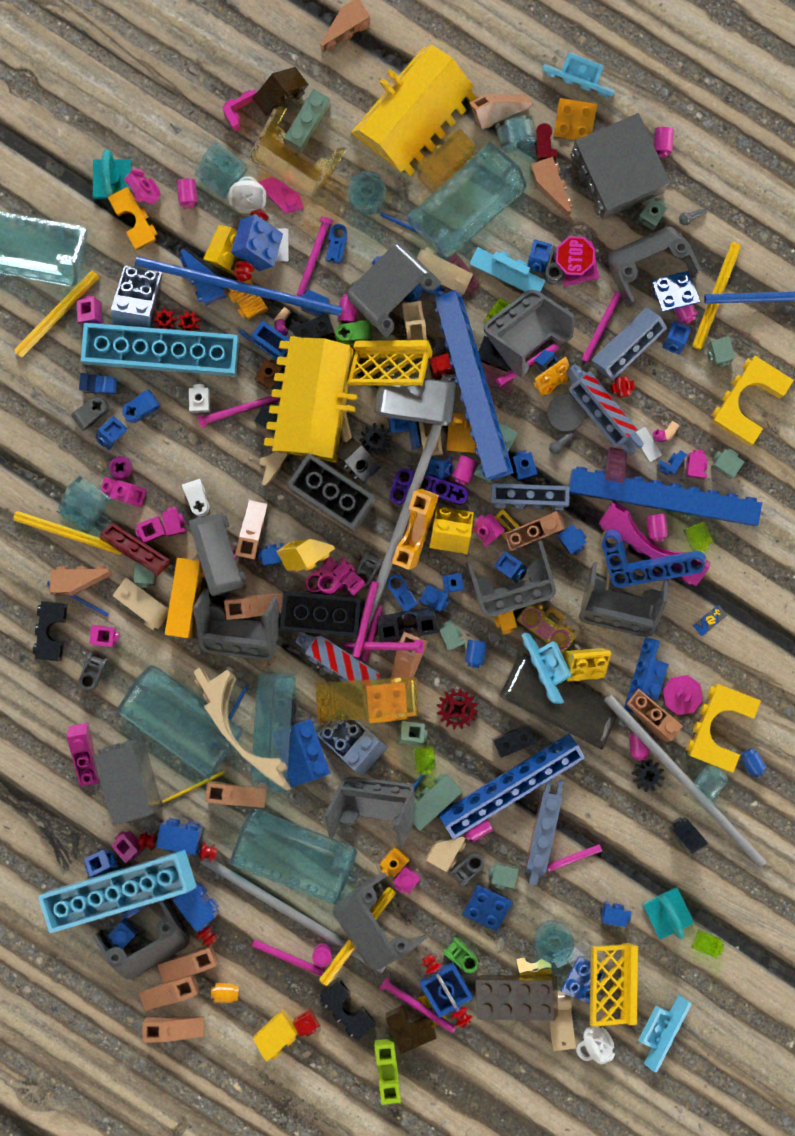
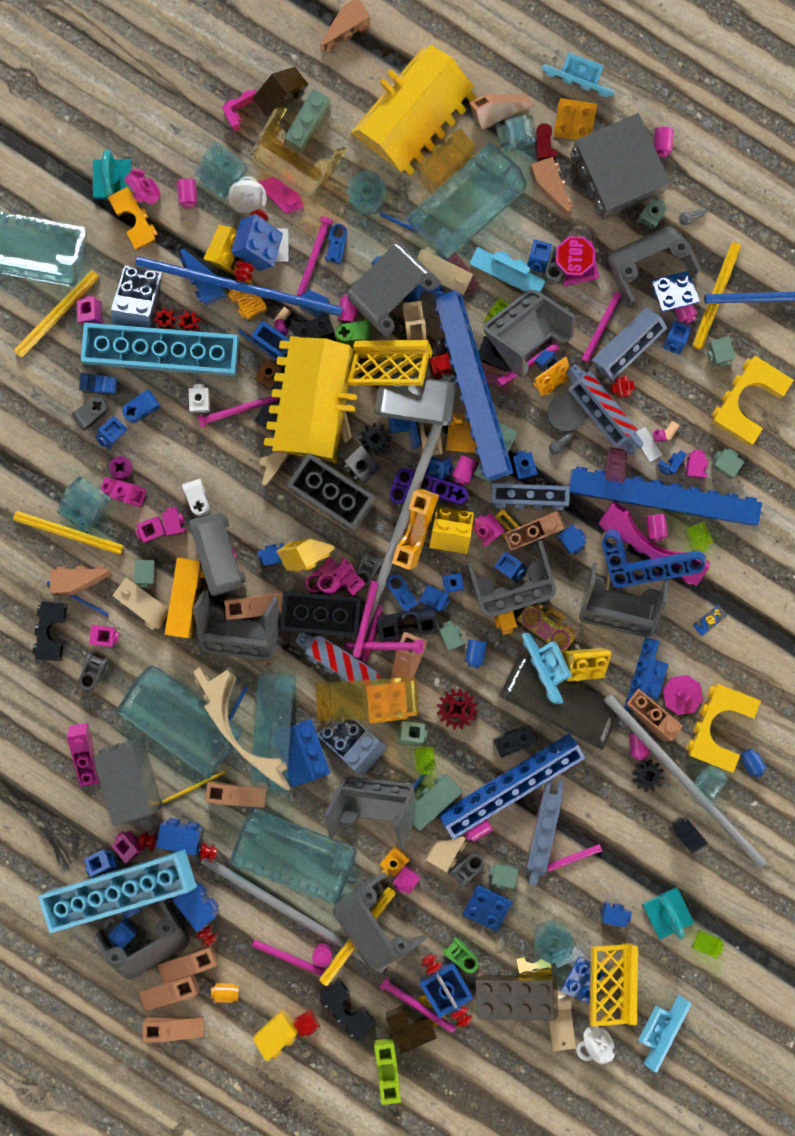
(134, 549): dark red tile -> none
(251, 530): slope -> none

